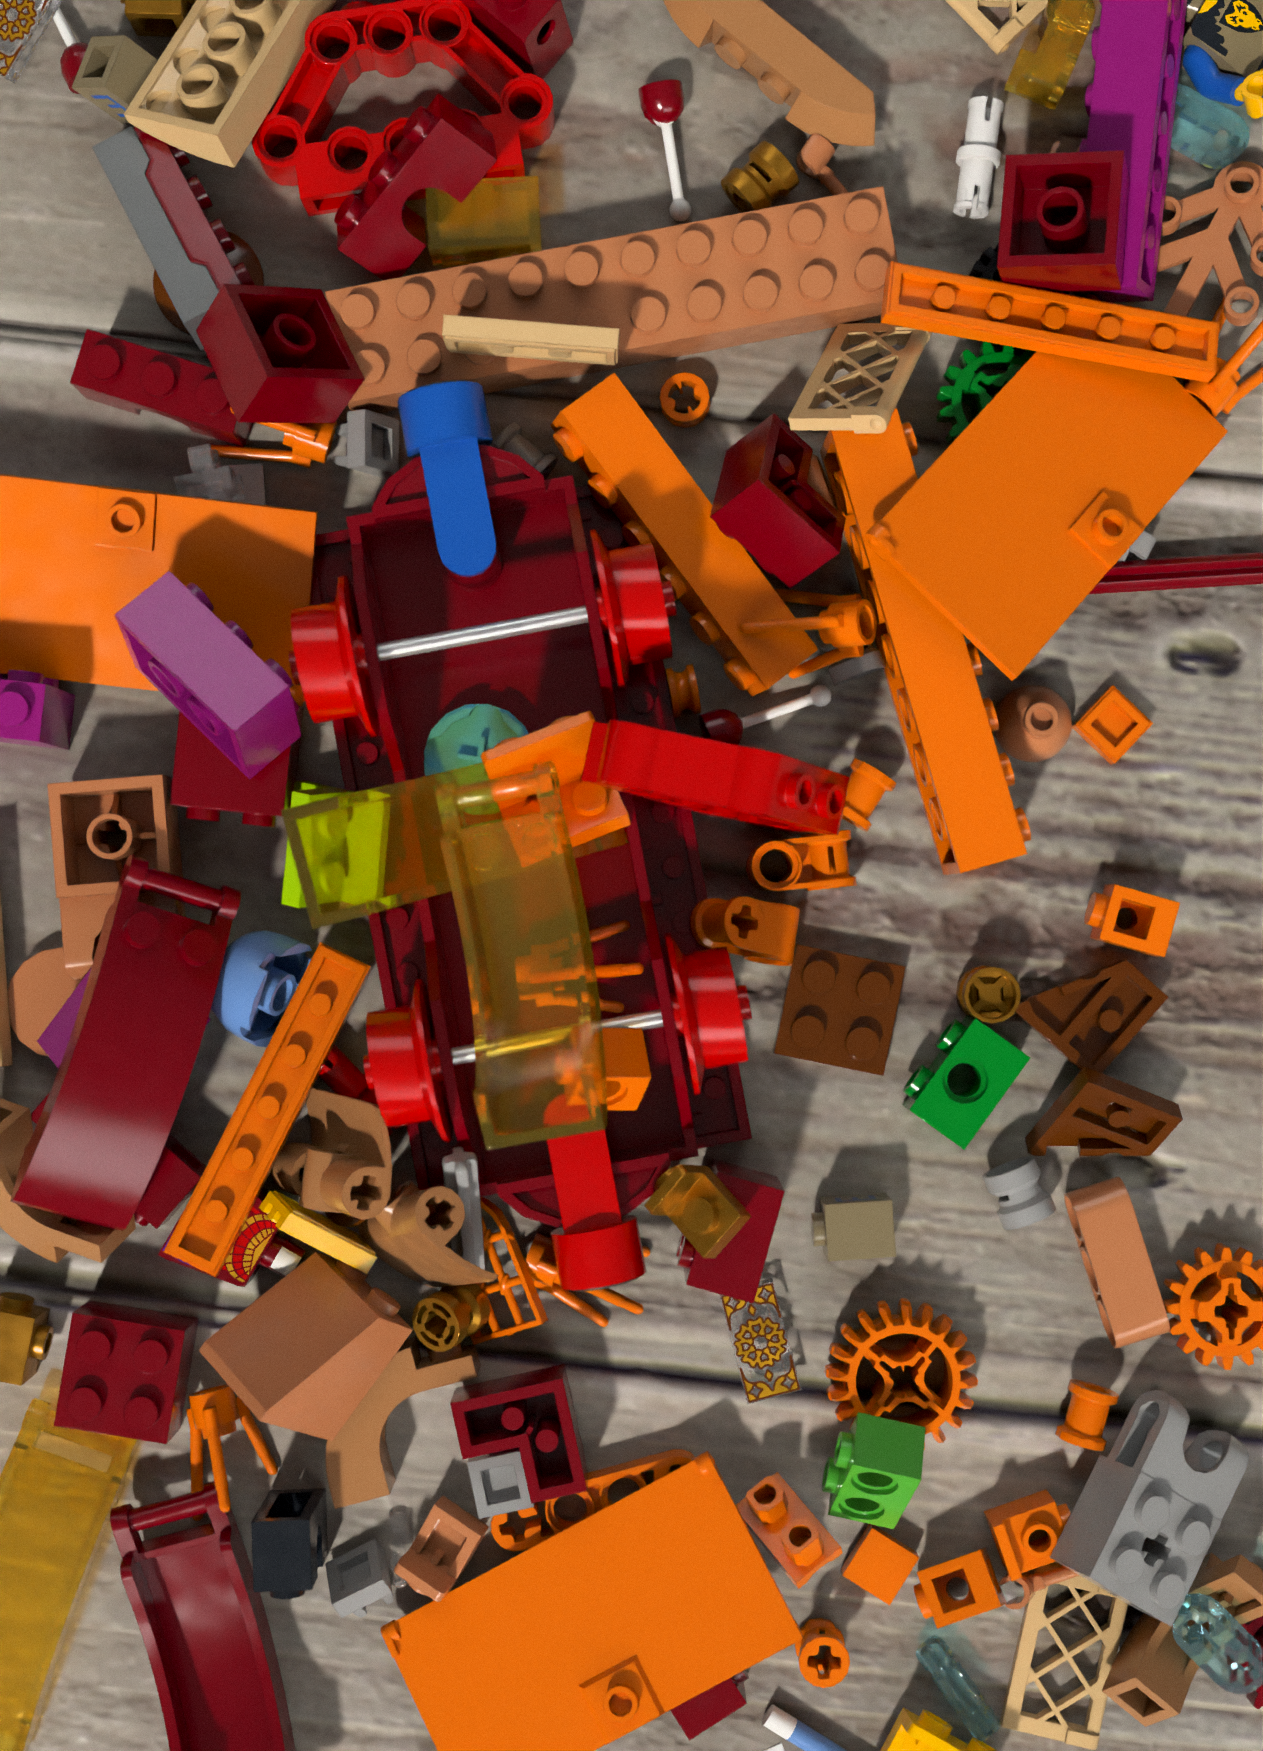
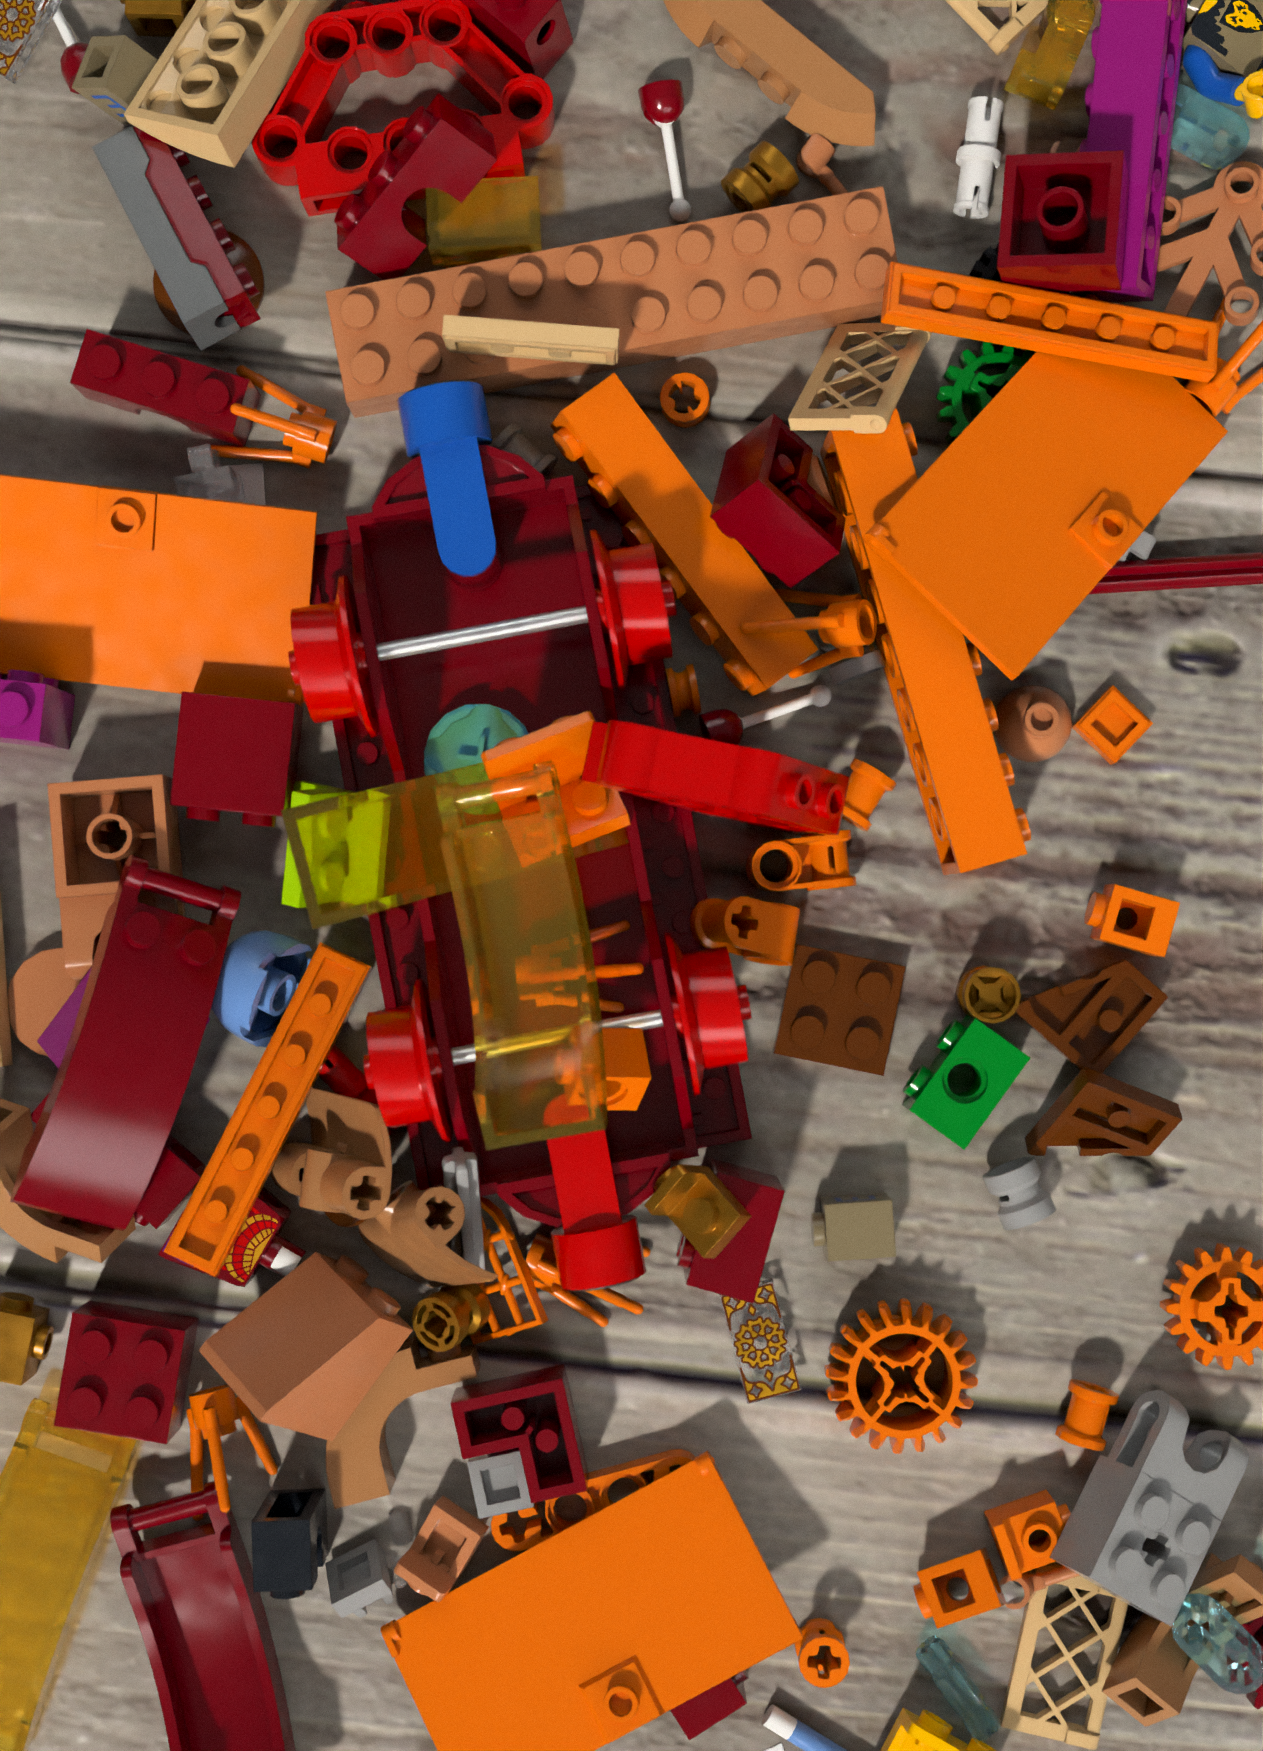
(211, 673): magenta brick -> none
(279, 354): dark red brick -> none
(318, 1231): yellow tile -> none
(370, 443): light grey tile -> none
(787, 1529): orange hips -> none
(874, 1470): bright green brick -> none
(879, 1563): orange tile -> none
(1117, 1262): nougat beam -> none

